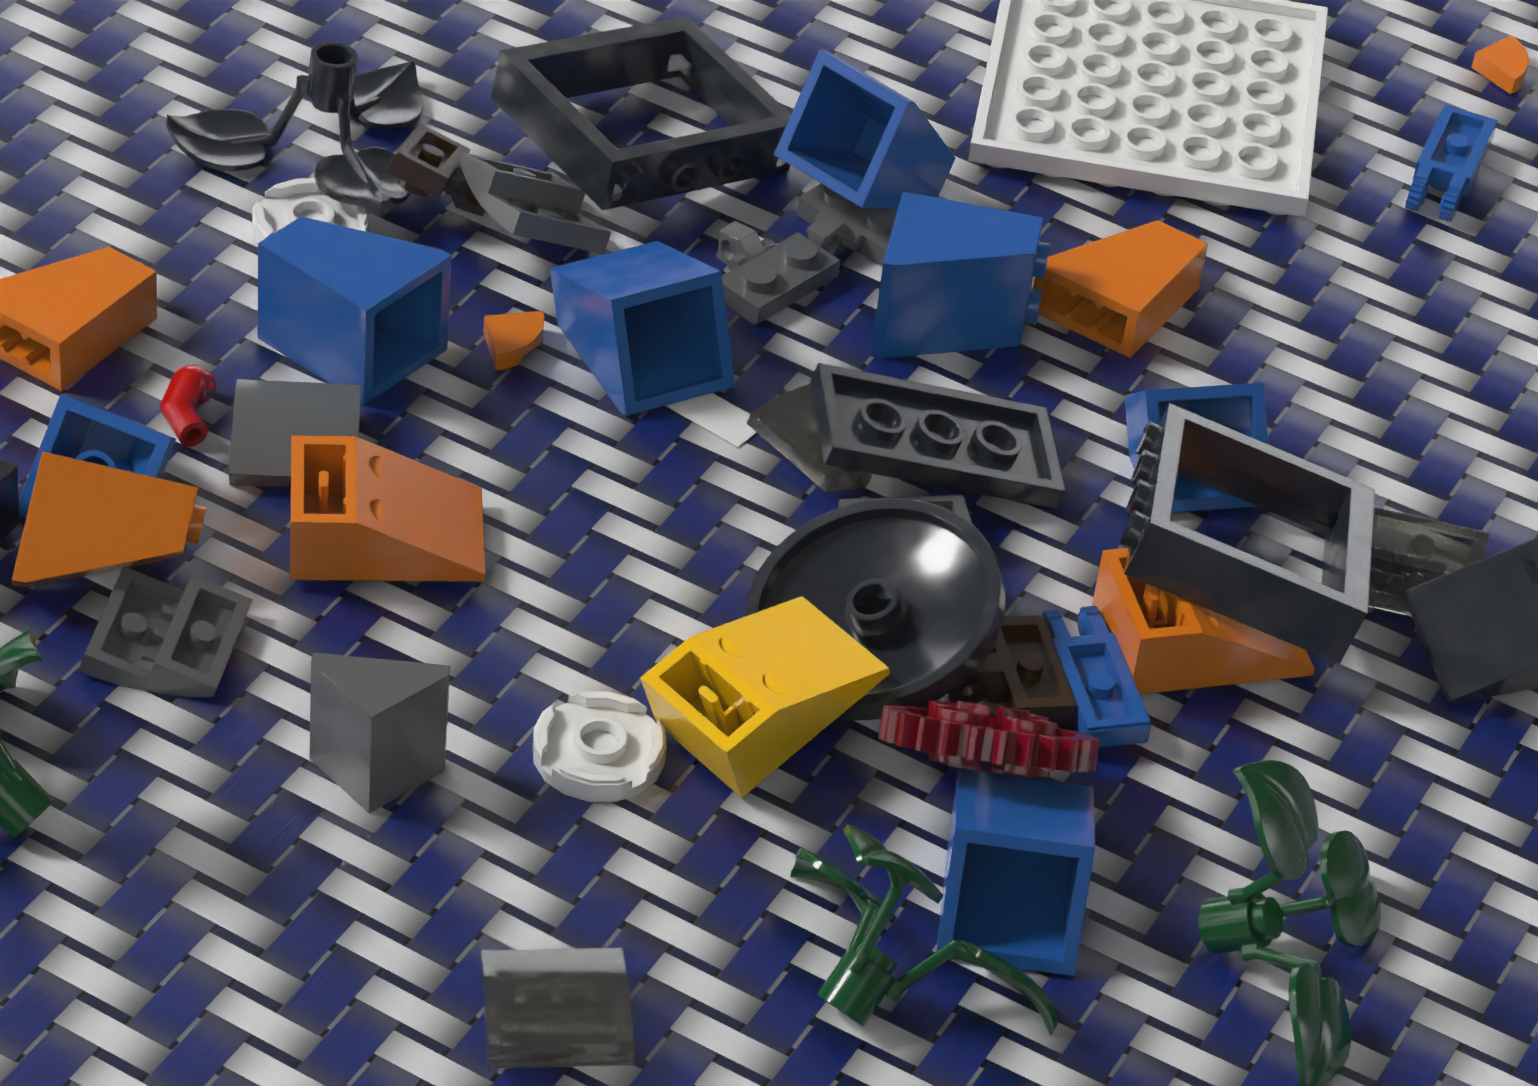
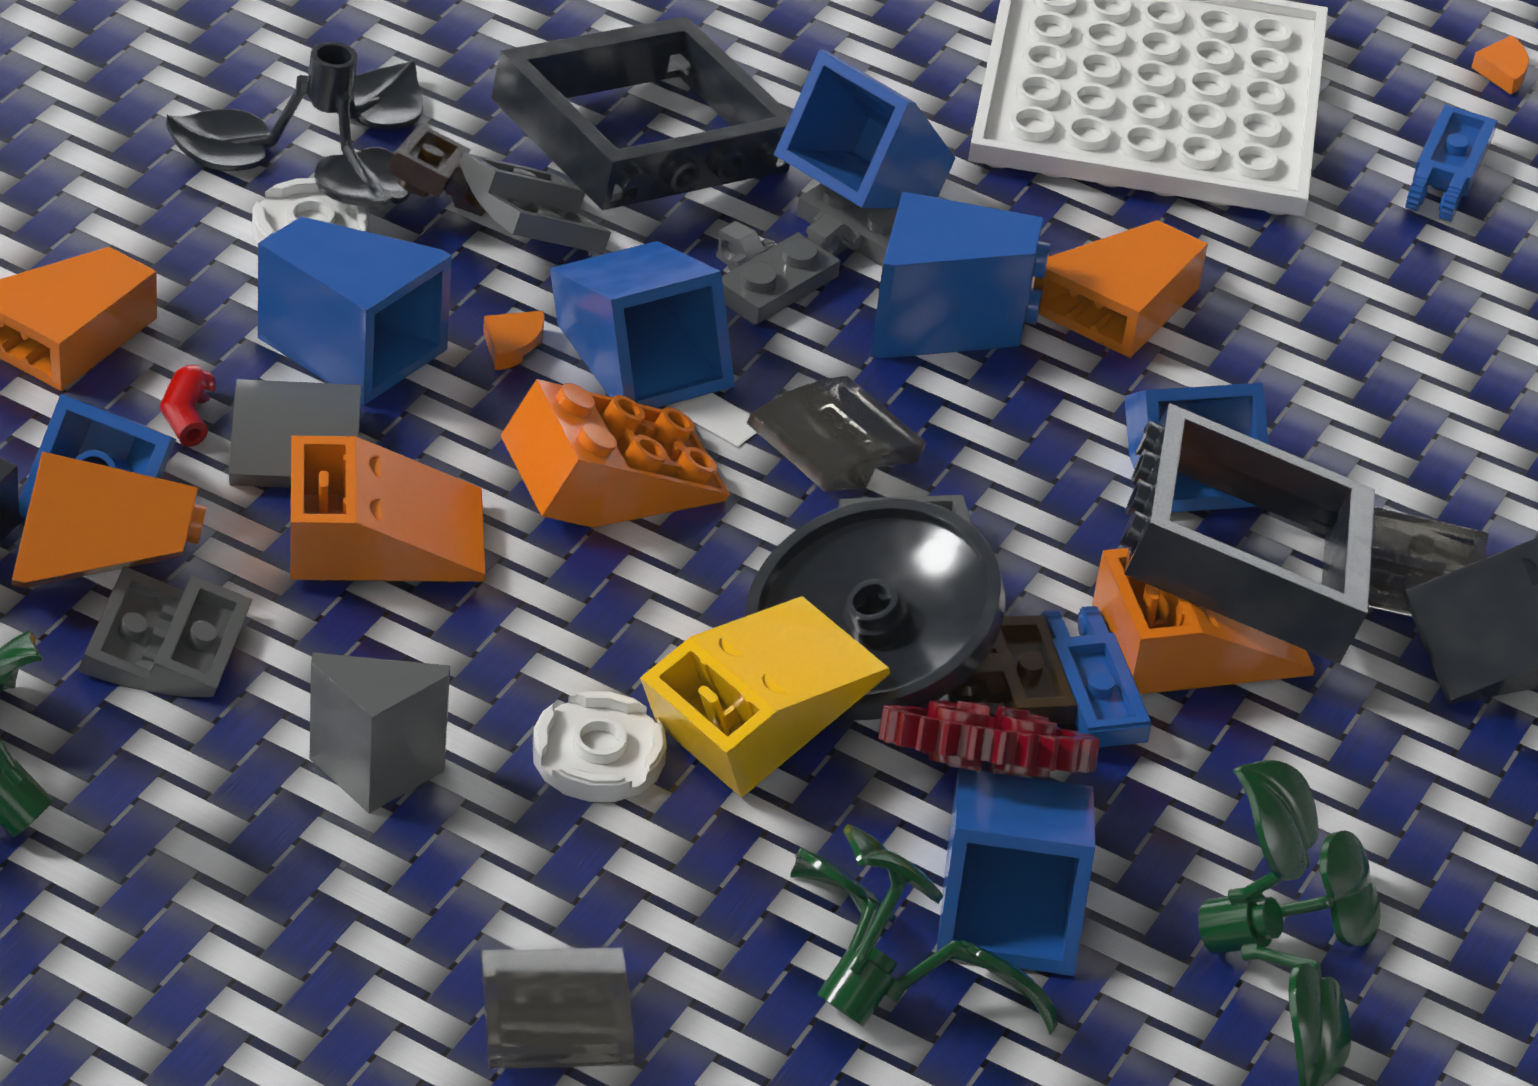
(607, 457): none -> orange slope
(936, 436): black plate -> none

